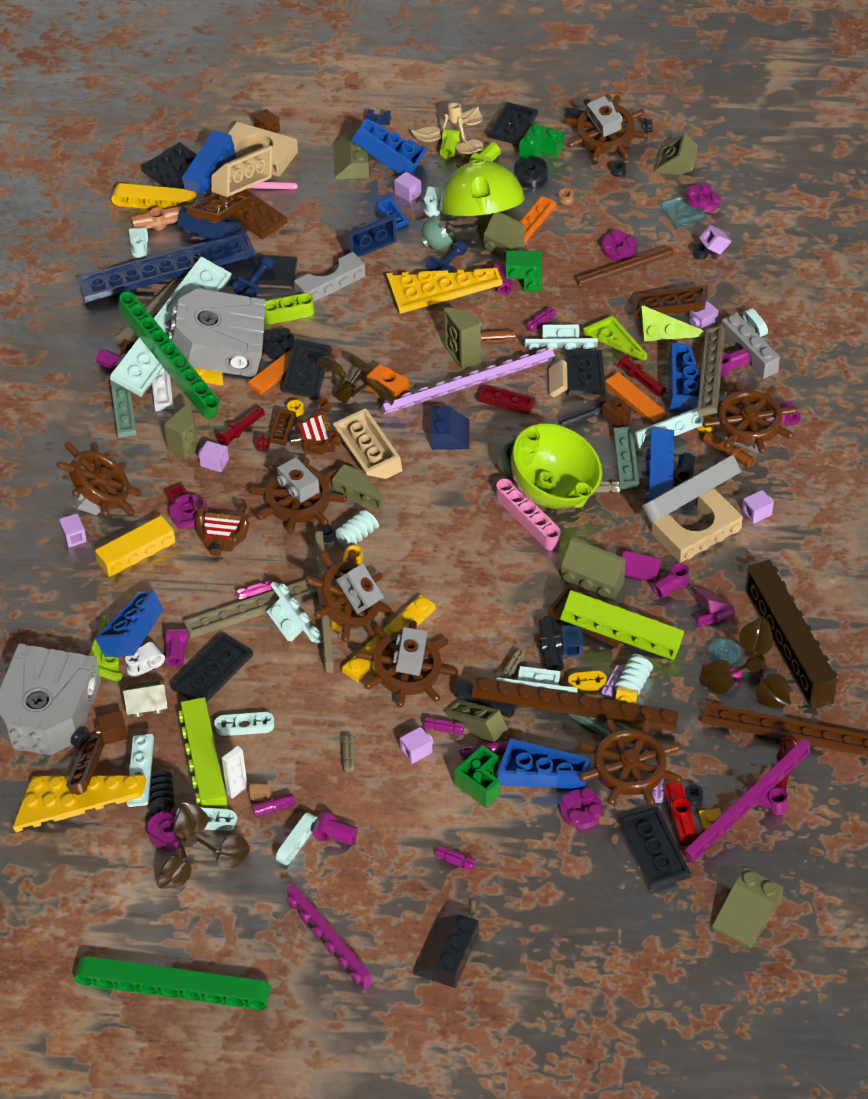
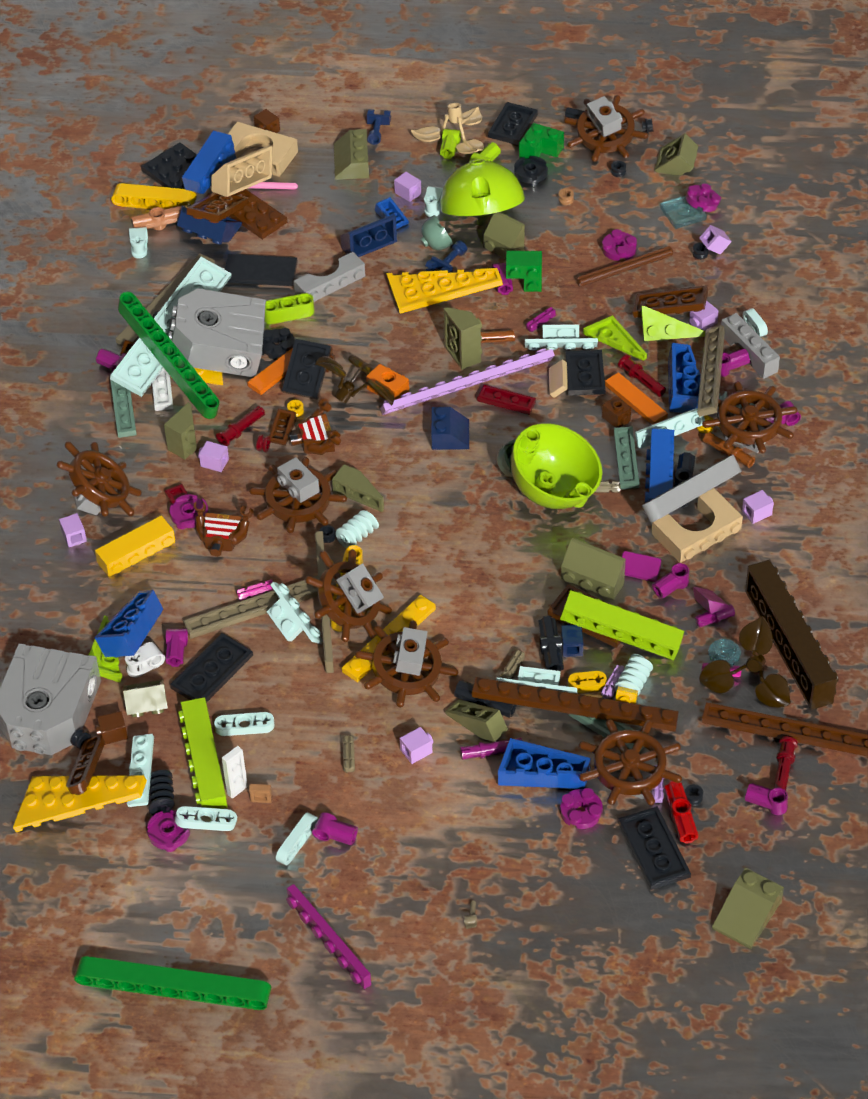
(164, 266): dark blue plate -> none
(187, 823): dark brown plant -> none
(253, 290): dark blue bar -> none
(274, 805): magenta axle -> none
(369, 445): tan slope -> none
(389, 147): blue wedge -> none
(443, 725): magenta axle -> none
(448, 949): black slope -> none
(455, 858): magenta axle -> none
(477, 778): green brick -> none
(528, 514): bright pink beam -> none
(537, 215): orange tile -> none
(581, 415): black axle -> none
(708, 817): yellow plate -> none
(747, 801): magenta tile -> none

